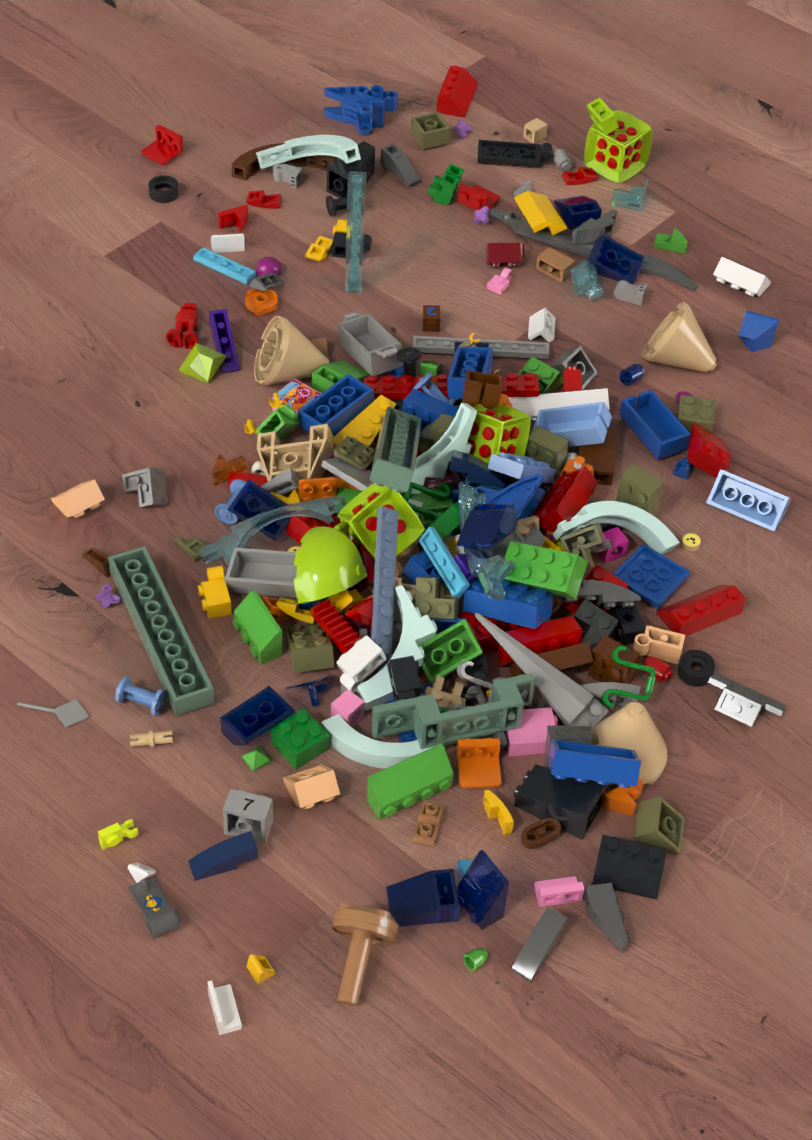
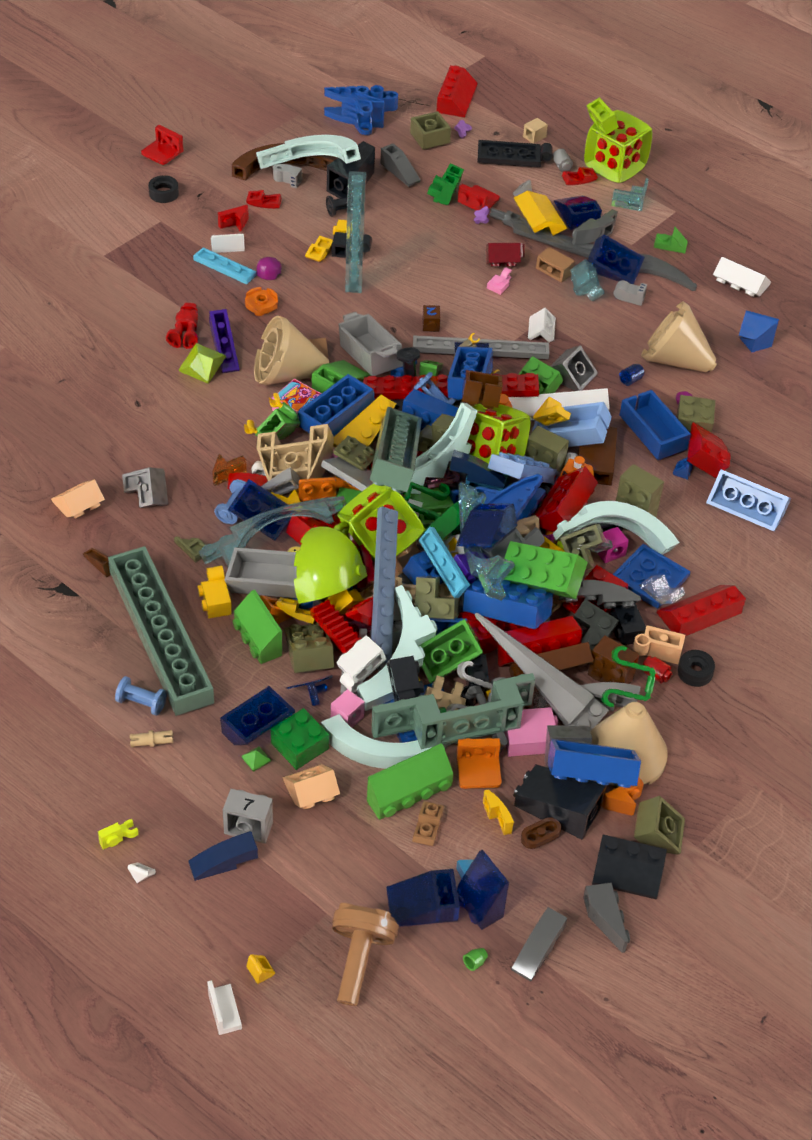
(69, 713): light grey piece -> none
(107, 597): medium lavender piece -> none
(155, 907): dark grey door -> none
(266, 282): dark grey slope -> none
(551, 413): none -> yellow slope
(558, 891): bright pink panel -> none
(572, 379): red slope -> none
(659, 589): none -> clear slope
(691, 542): tile -> none
(742, 701): plate -> none

